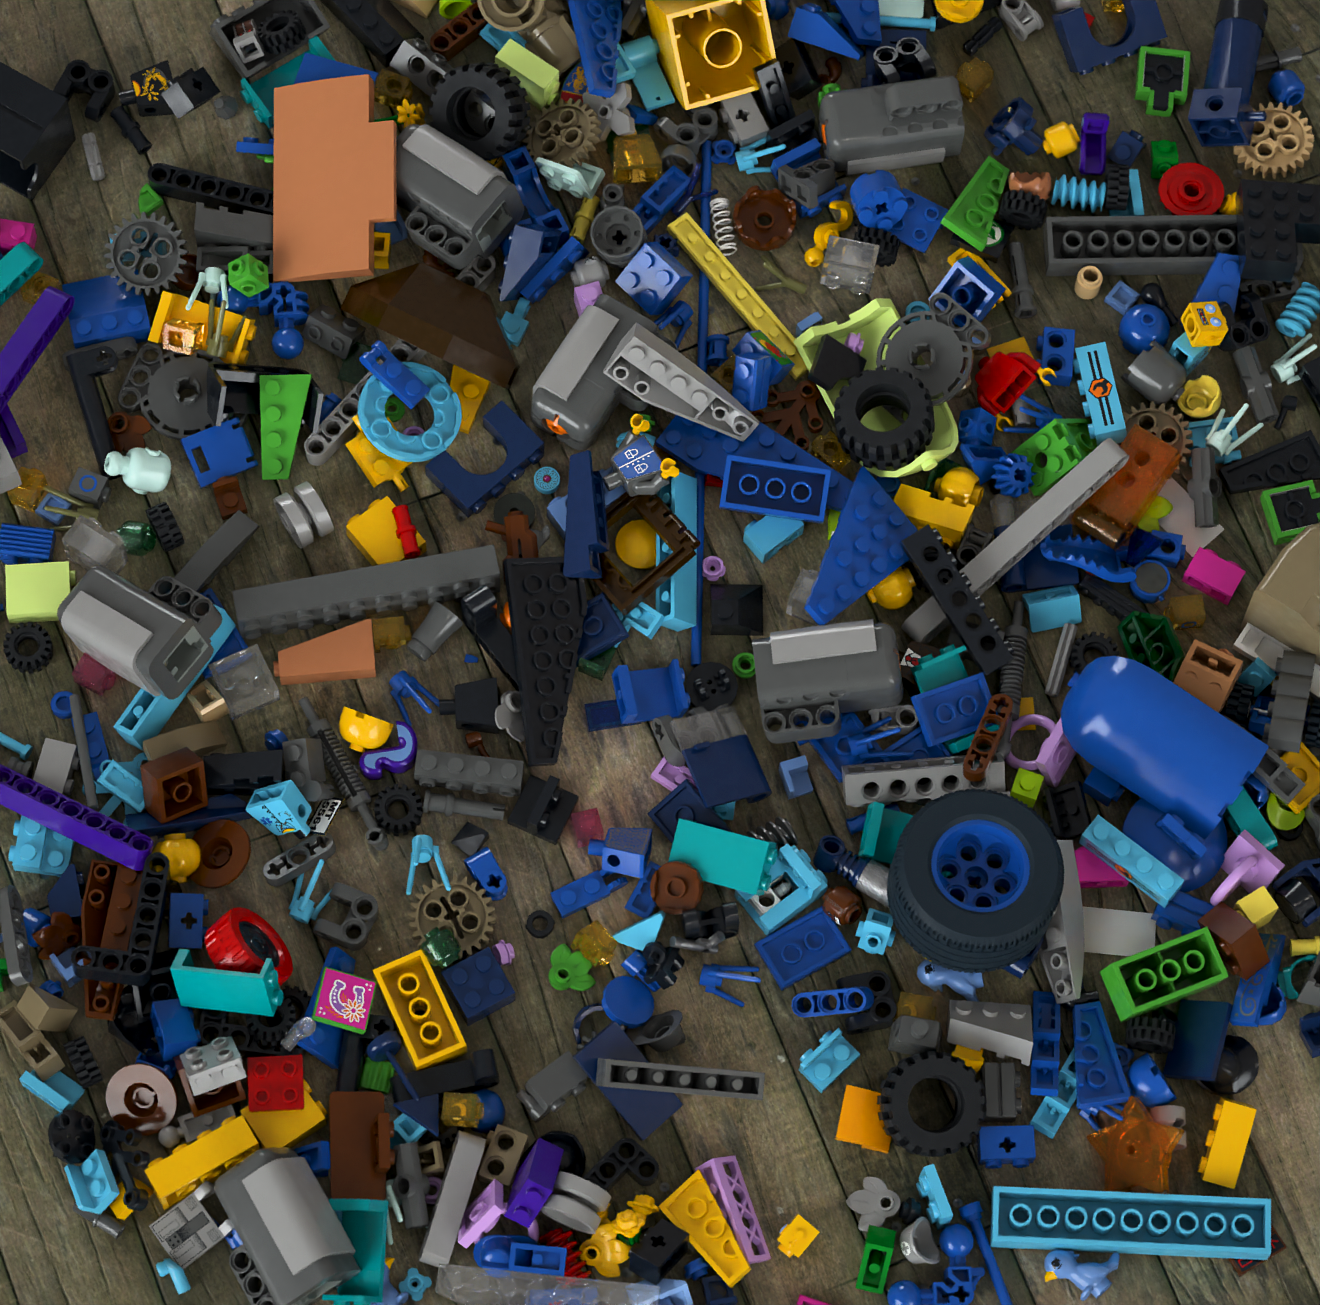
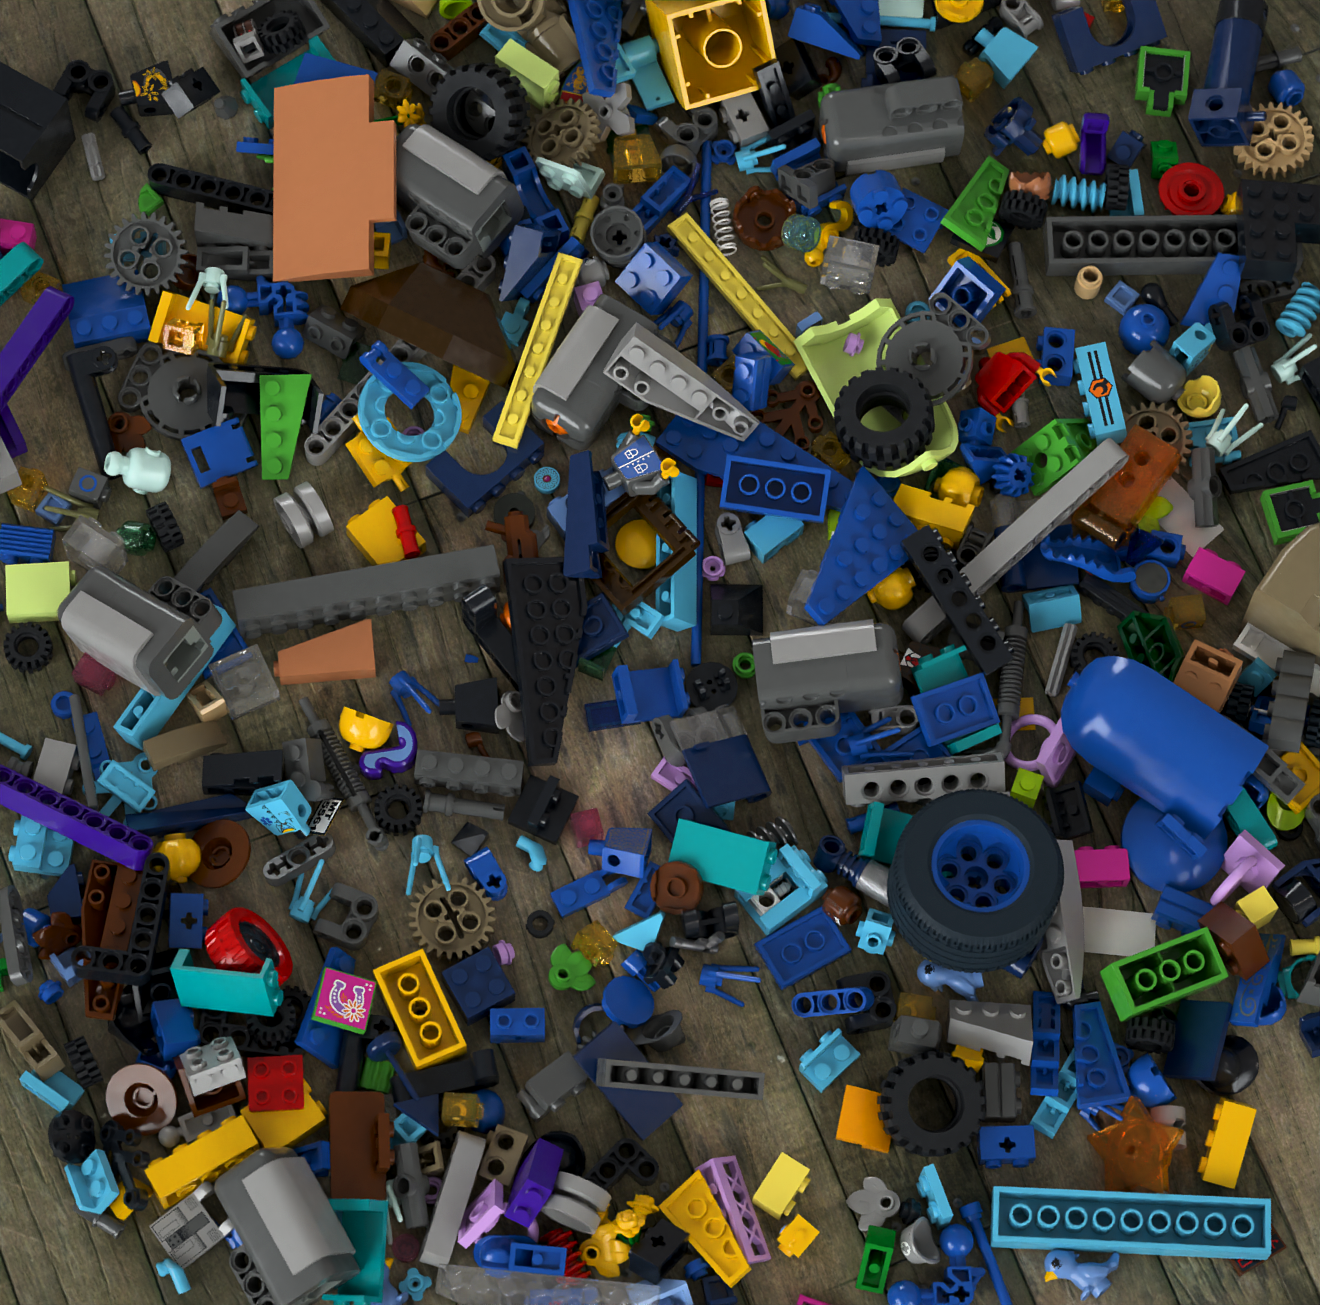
(45, 1010): dark tan slope -> none
(174, 785): reddish brown brick -> none
(248, 275): bright green brick -> none
(274, 739): blue plate -> none
(300, 1030): clear arm -> none
(390, 633): clear yellow brick -> none
(398, 413): bright green plate -> none
(405, 1248): none -> clear pink tile
(433, 631): dark grey plant -> none
(440, 947): clear green head -> none
(517, 1025): none -> blue brick
(535, 851): none -> medium azure arm
(537, 349): none -> light yellow tile
(732, 544): none -> light grey piece
(780, 1187): none -> light yellow piece
(795, 777): medium blue panel -> none
(801, 232): none -> clear light blue wheel
(834, 363): black tile -> none
(987, 737): reddish brown beam -> none
(1005, 53): none -> medium azure torso
(1043, 417): blue plant -> none
(1131, 861): medium azure brick -> none
(1204, 324): yellow head -> none

